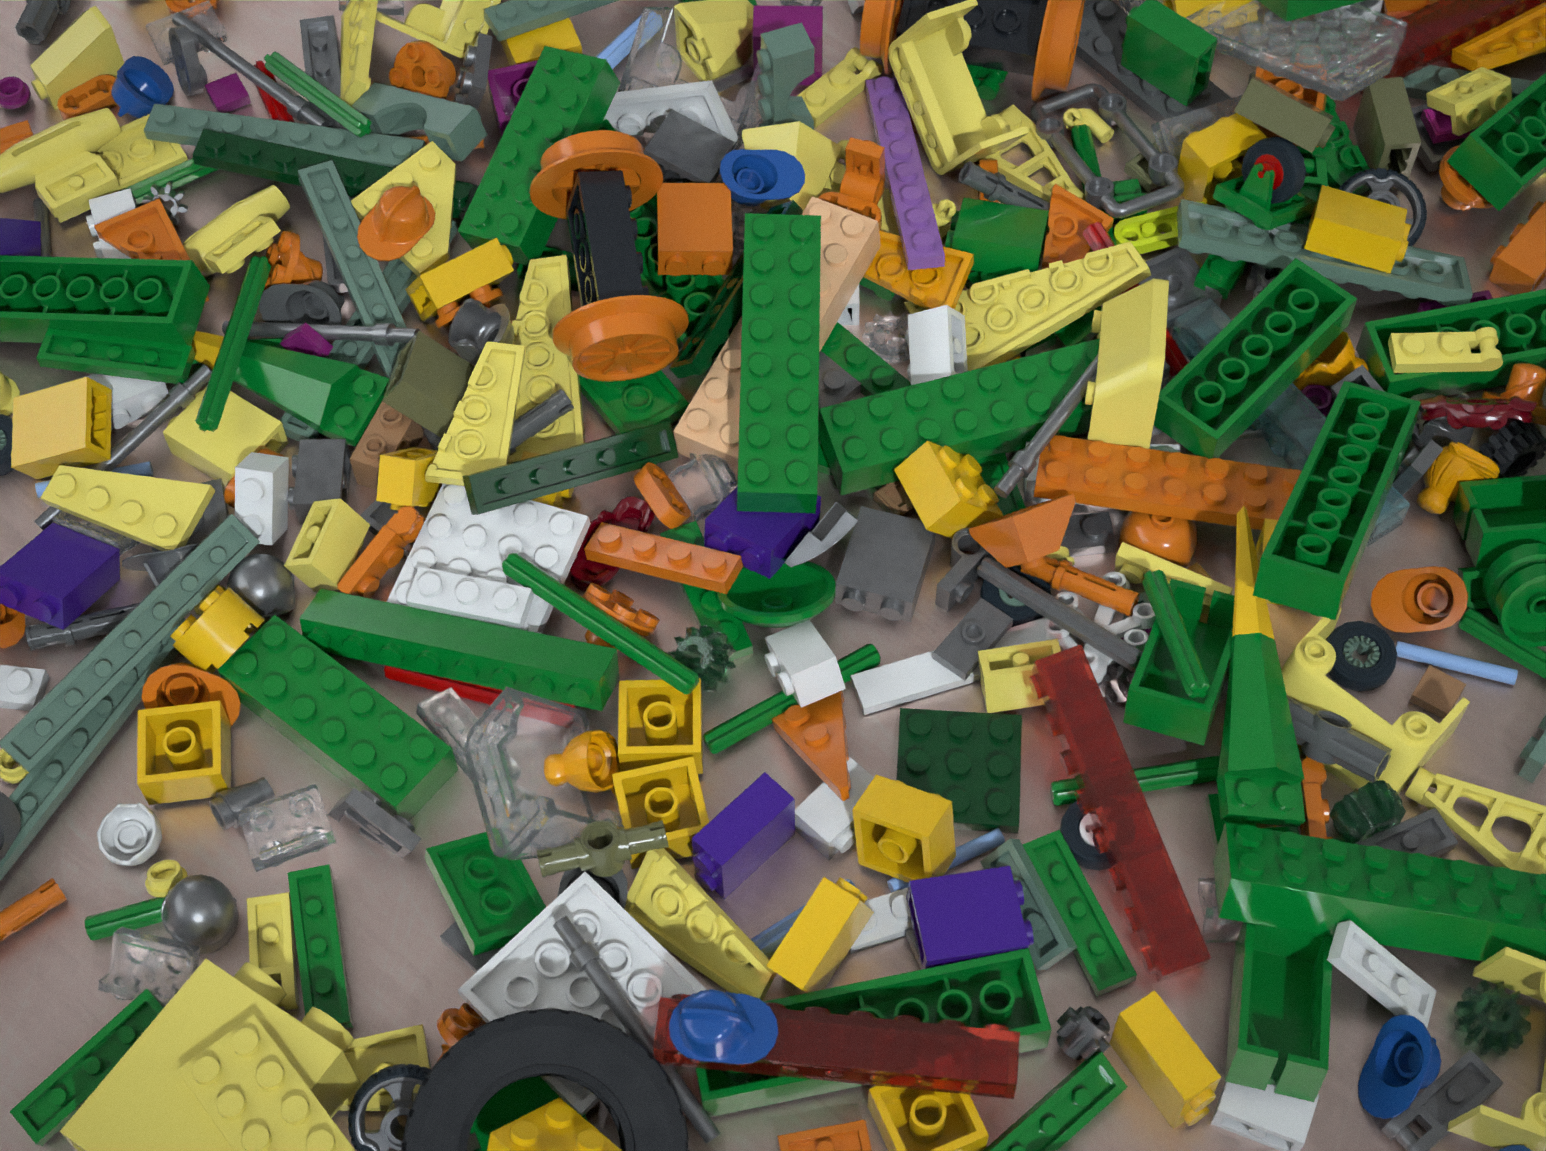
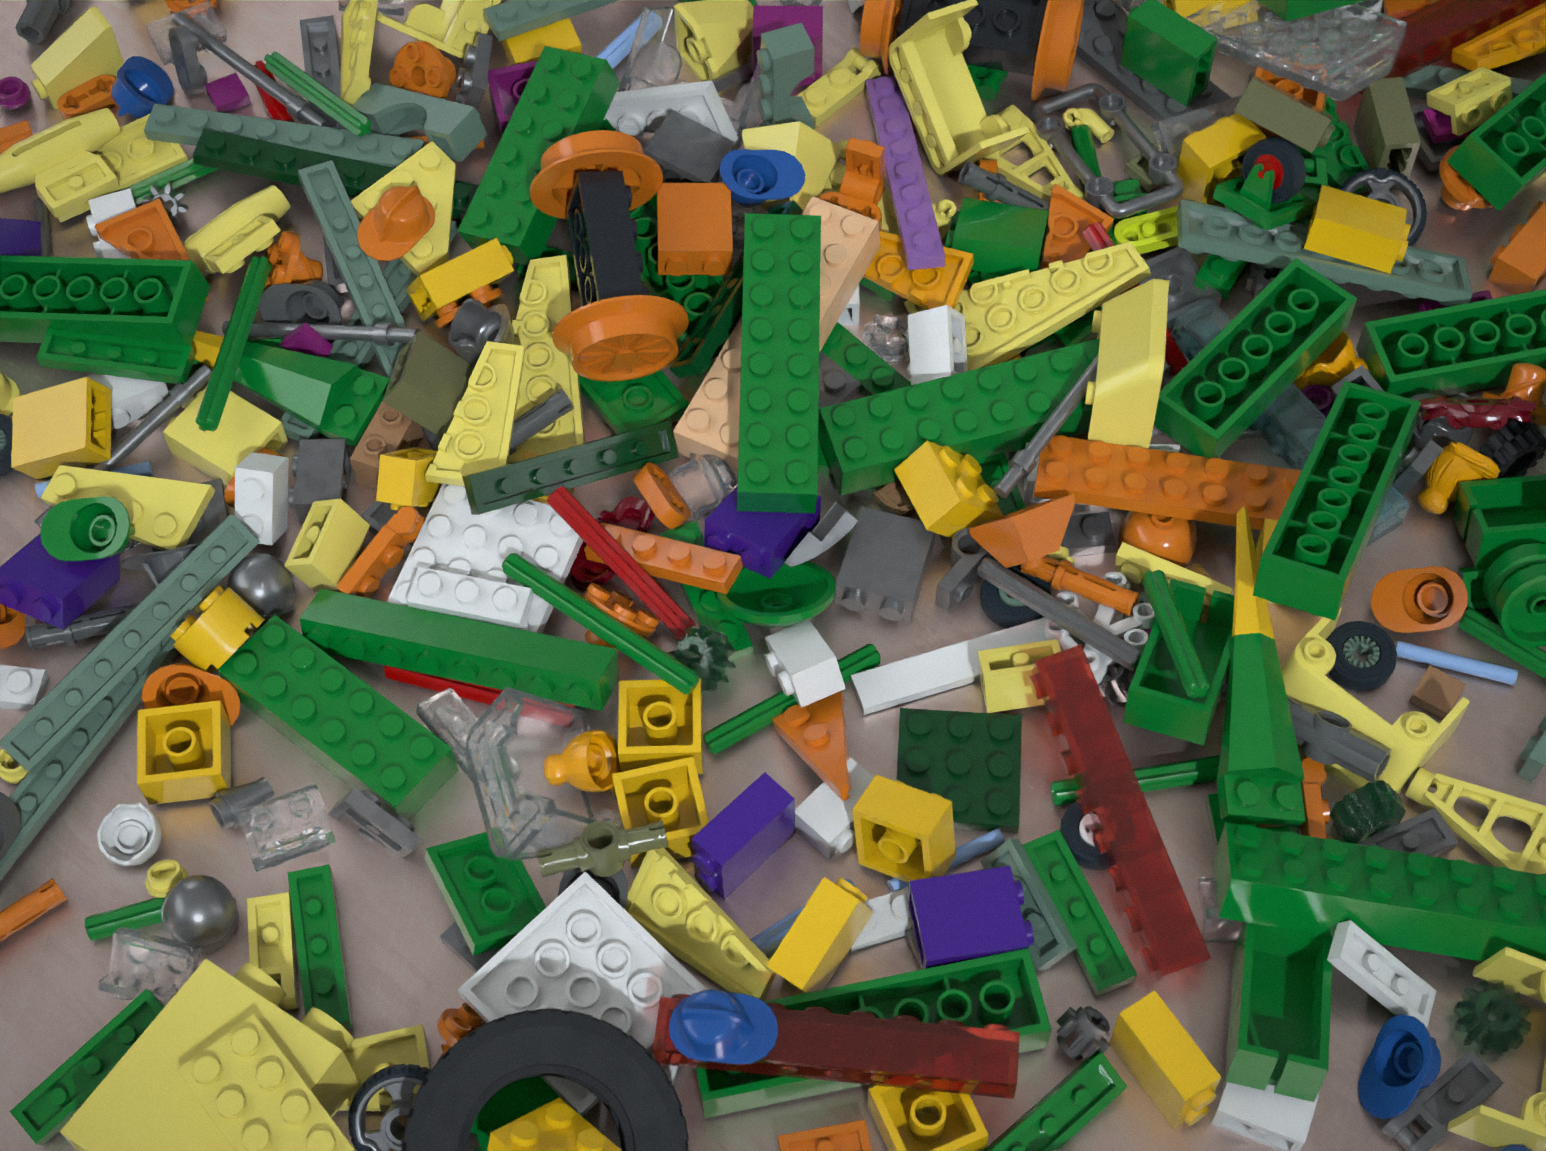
(86, 529): none -> green piece
(586, 958): flat silver bar -> none
(620, 561): none -> red axle
(975, 632): flat silver plate -> none
(1445, 351): light yellow plate -> none

